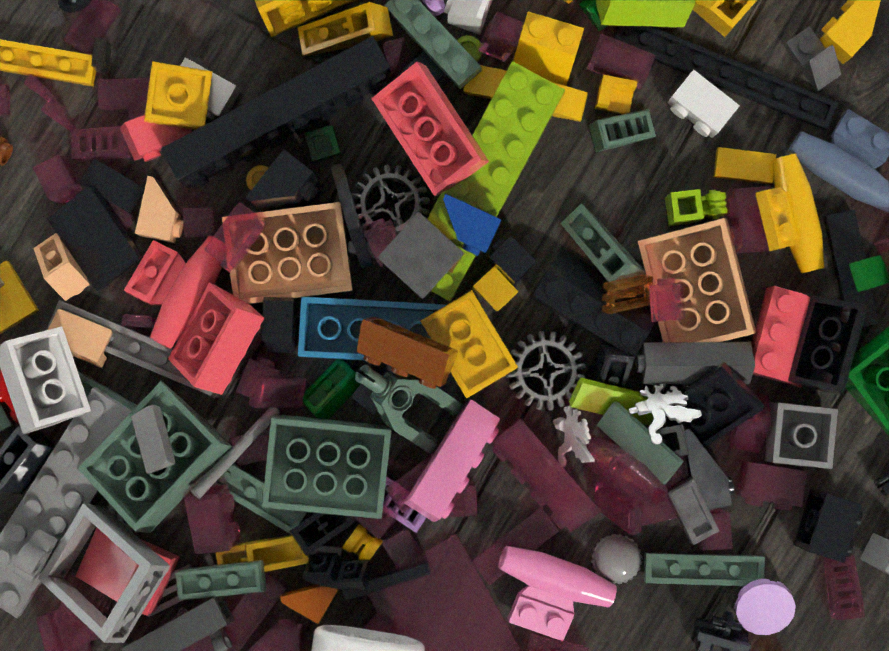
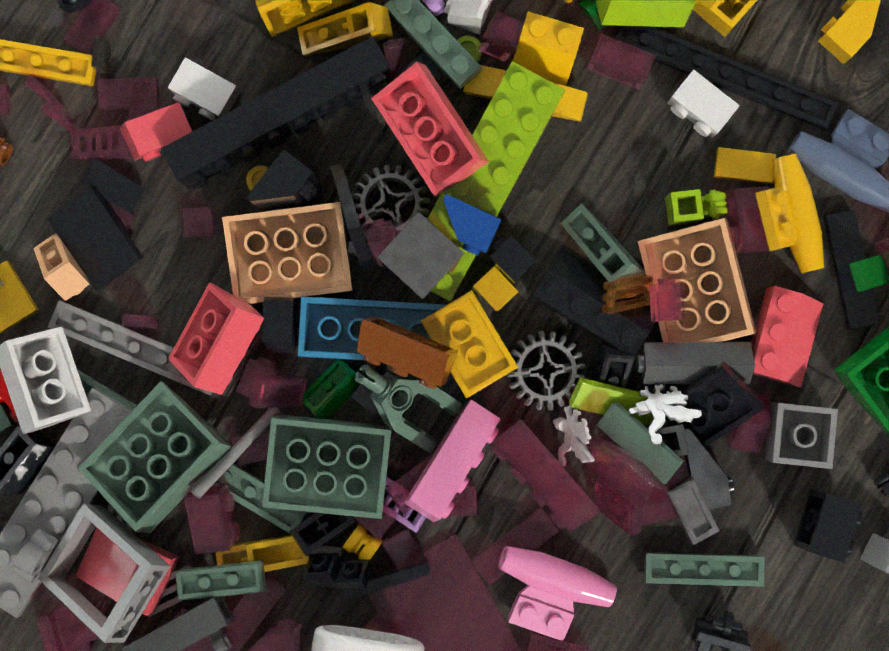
(57, 179): clear pink brick -> none
(84, 337): light nougat panel -> none
(153, 439): light grey slope -> none
(158, 214): light nougat slope -> none
(173, 283): coral plate -> none
(178, 96): yellow tile -> none
(235, 237): clear pink panel -> none
(310, 601): orange slope -> none
(322, 143): dark green plate -> none
(604, 134): sand green slope -> none
(615, 94): yellow panel -> none
(616, 558): light grey hat -> none
(721, 539): clear pink brick -> none
(764, 607): lavender tile -> none
(771, 484): clear pink brick -> none
(813, 59): flat silver slope -> none
(827, 344): black slope -> none
(855, 598): clear pink slope -> none

